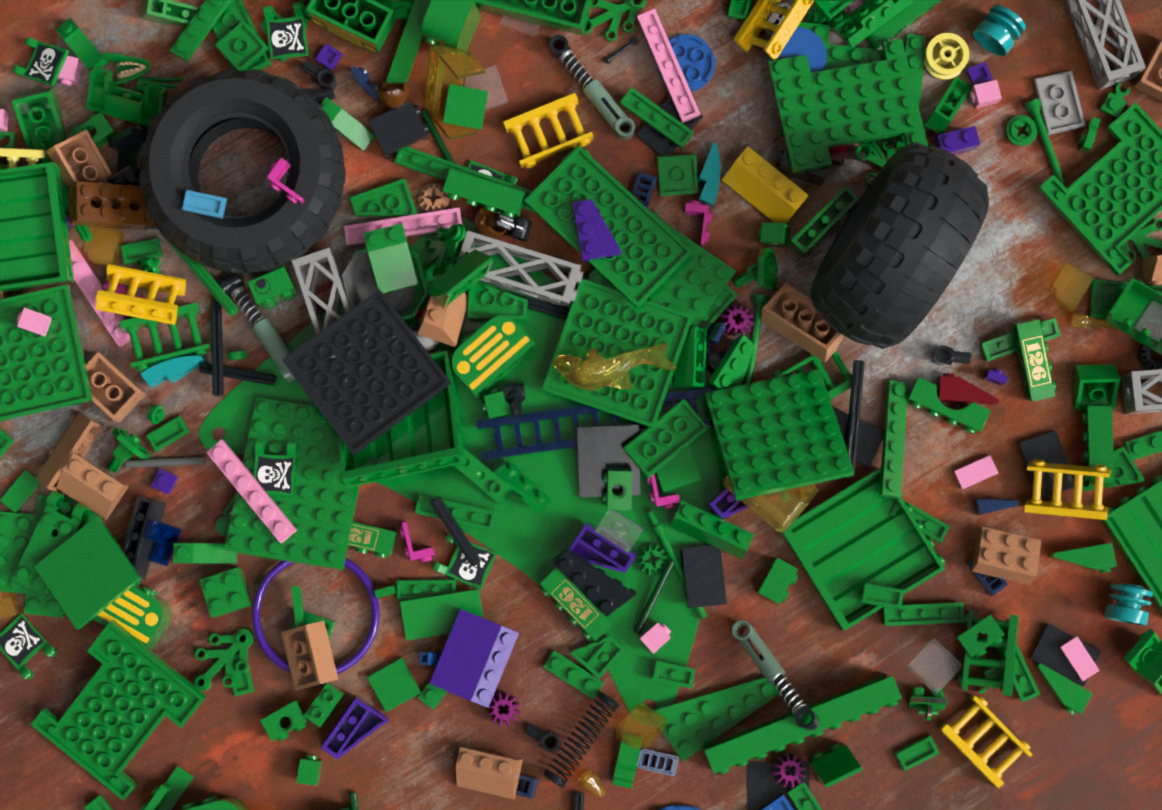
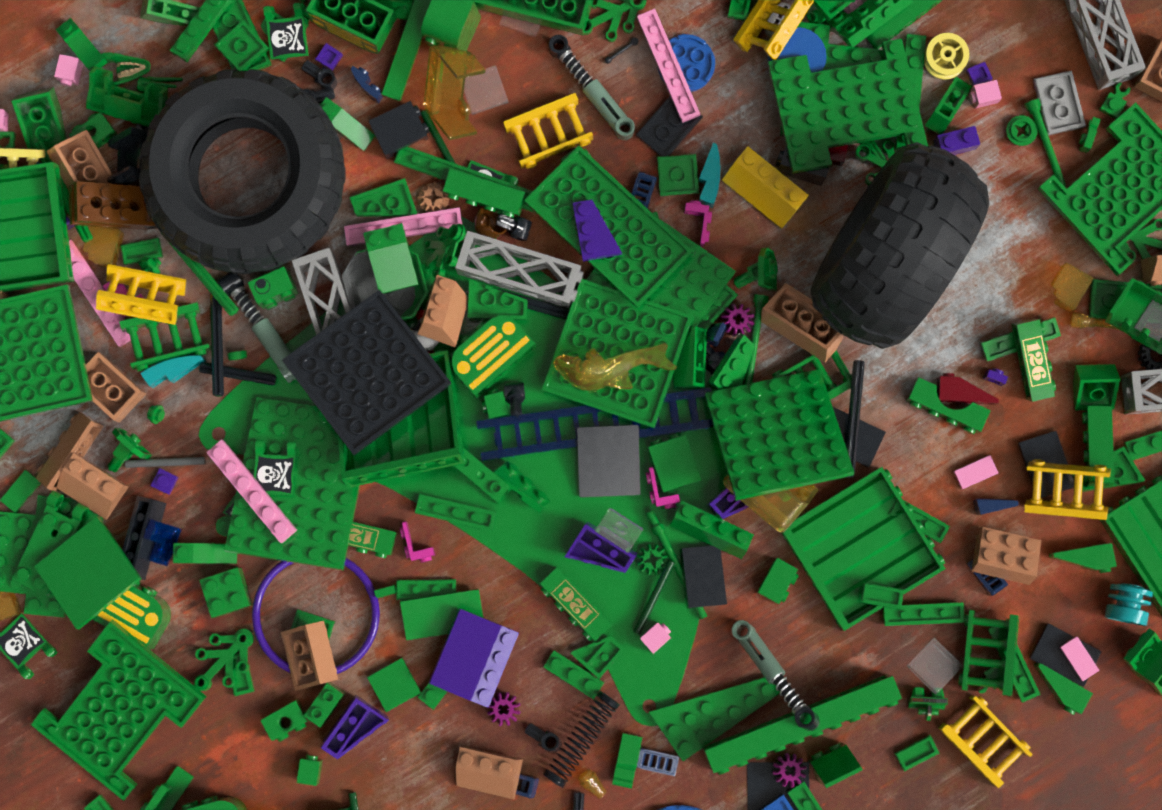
(34, 322): bright pink brick -> none
(44, 64): flag -> none
(168, 433): green tile -> none
(204, 204): dark azure tile -> none
(278, 170): dark pink bracket -> none
(298, 605): green tile -> none
(394, 94): reddish brown hair -> none
(428, 658): blue piece -> none
(455, 531): black axle -> none
(459, 277): green slope -> none
(462, 570): flag -> none
(465, 107): green tile -> none
(598, 587): black wing -> none
(623, 499): green brick -> none
(640, 727): clear yellow piece -> none
(656, 118): green plate -> none
(670, 437): green tile -> none
(673, 674): green plate -> none
(774, 234): green brick -> none
(824, 221): green brick -> none
(893, 439): green plate -> none
(951, 356): black axle -> none
(986, 626): green brick -> none
(999, 30): teal wheel -> none

